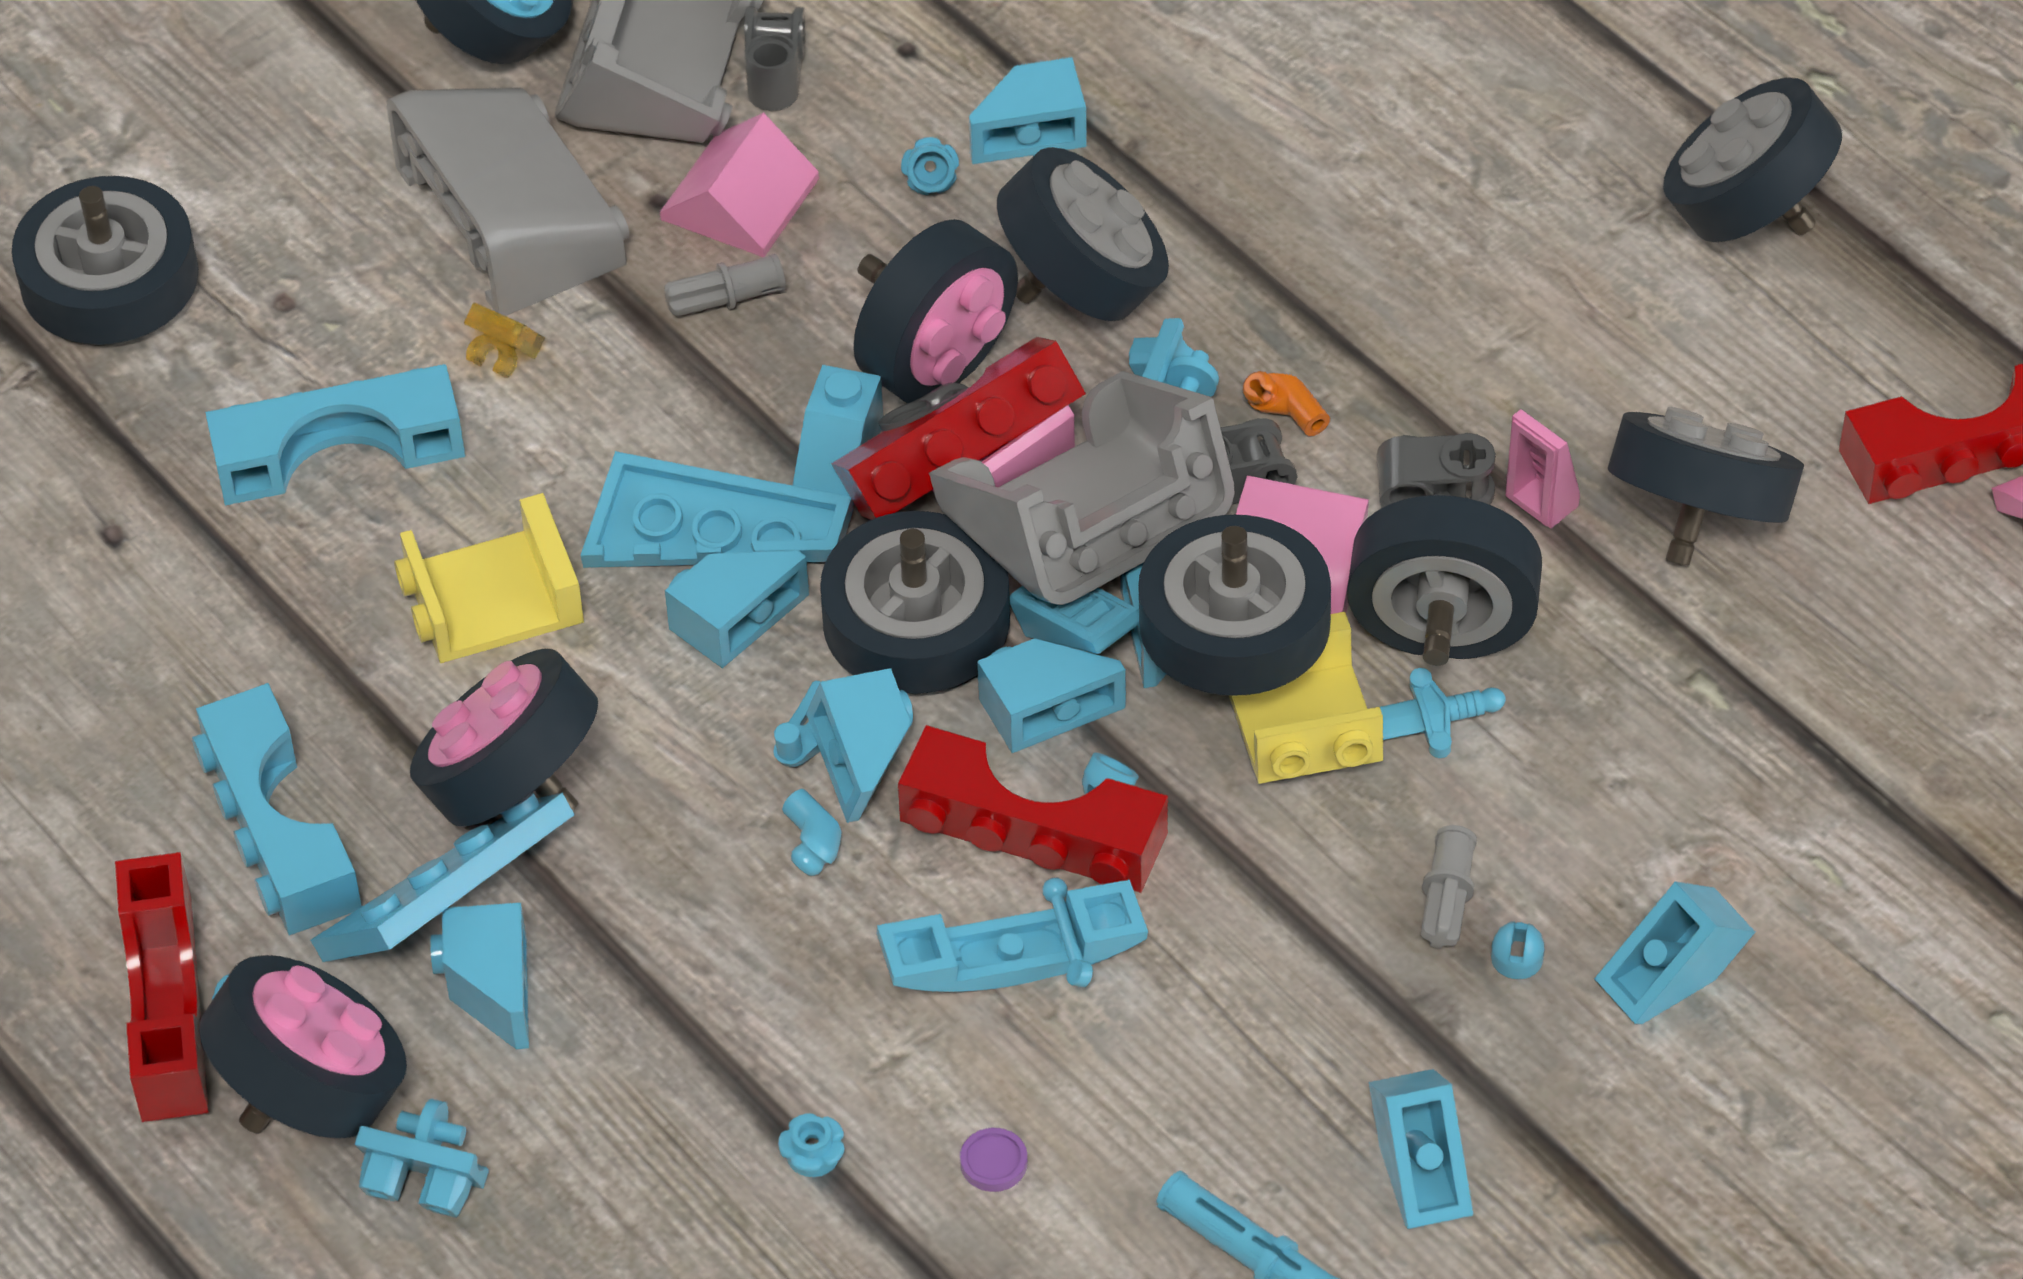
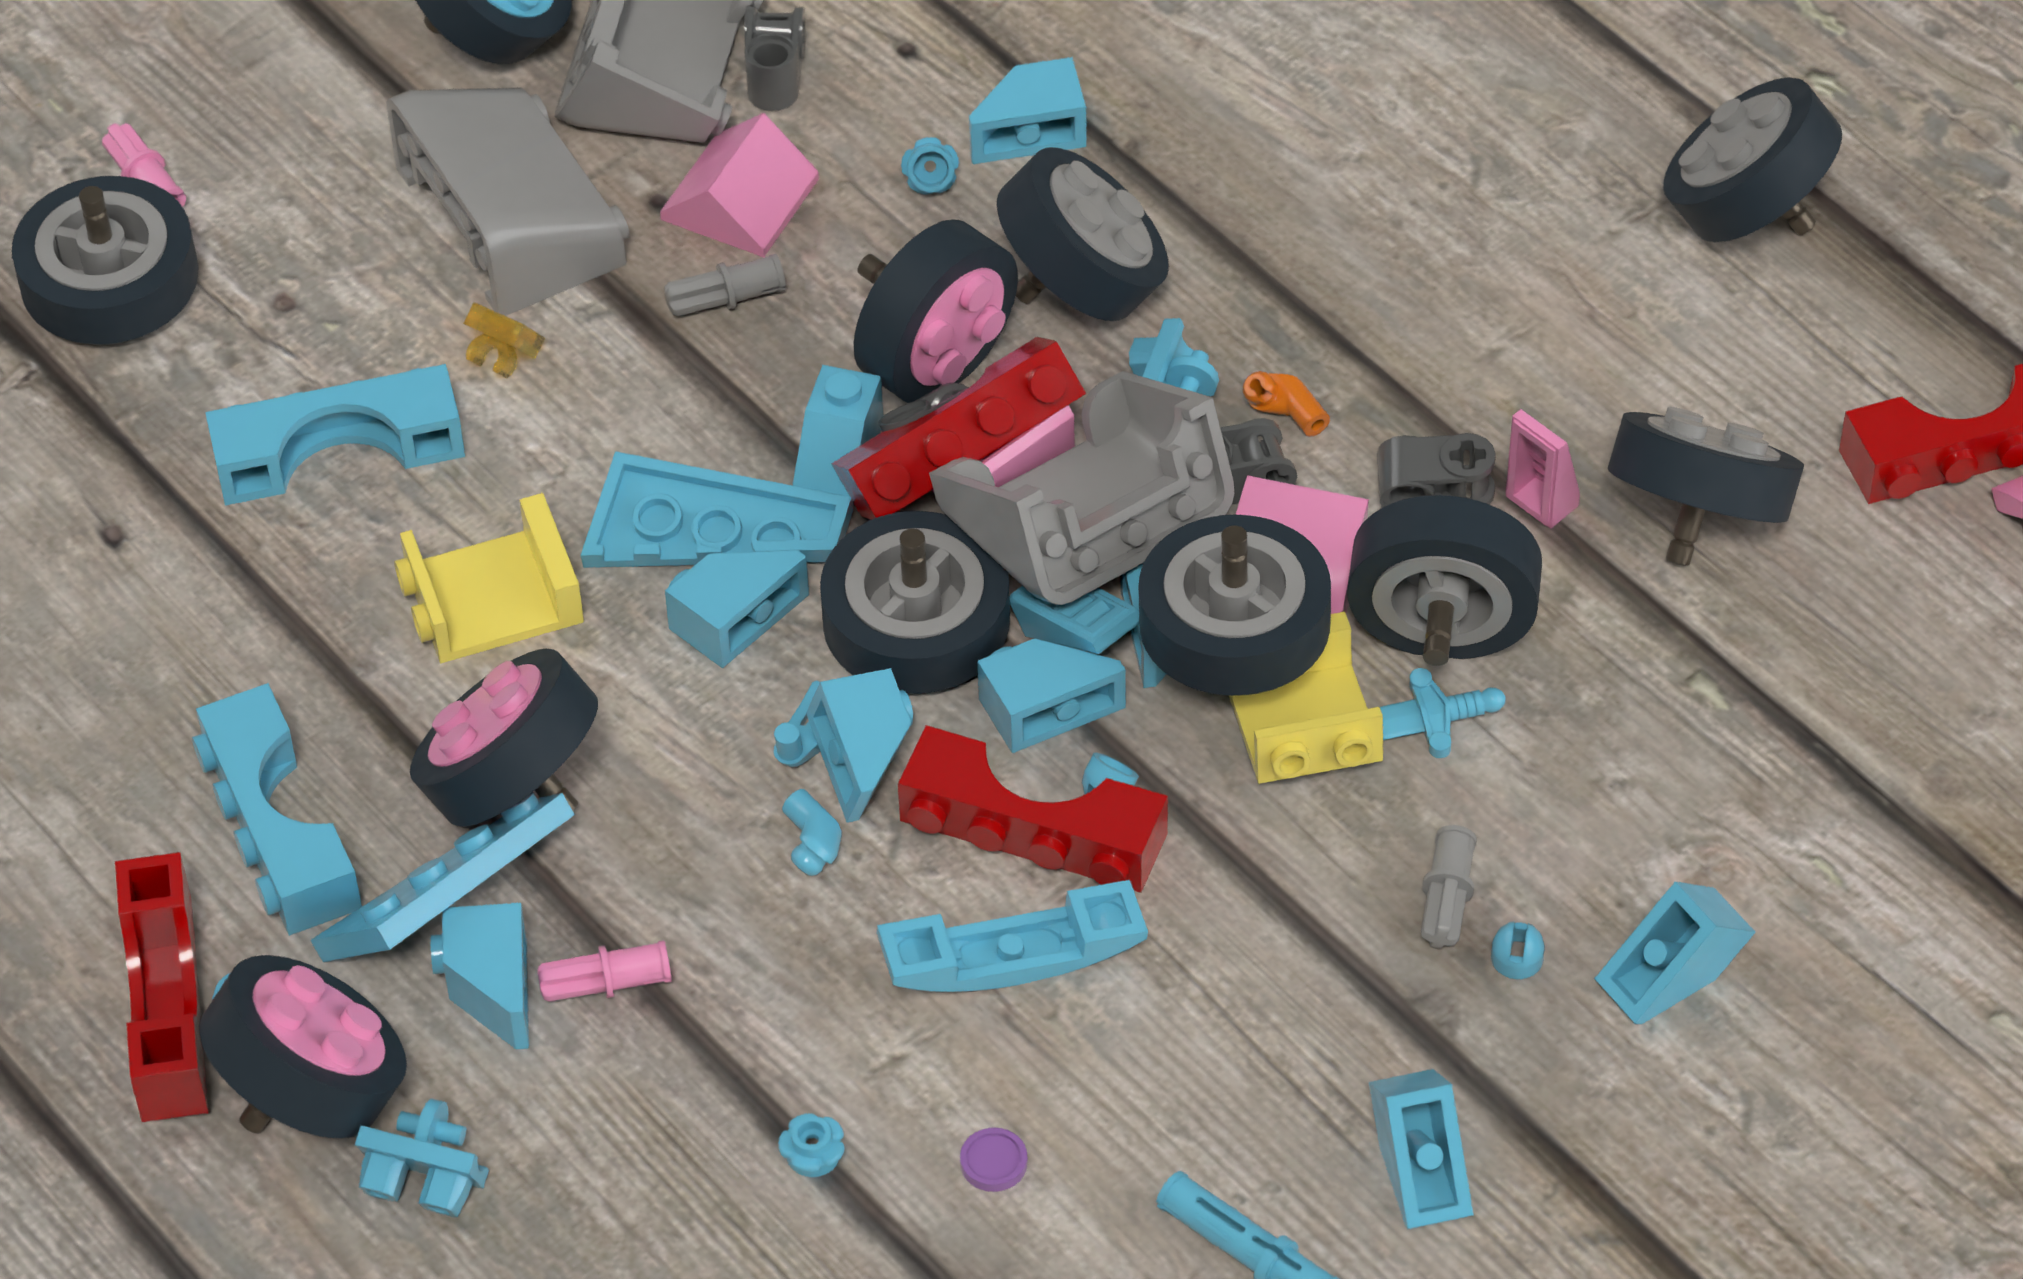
(138, 160): none -> bright pink axle
(604, 972): none -> bright pink axle
(1079, 971): medium azure hinge -> none

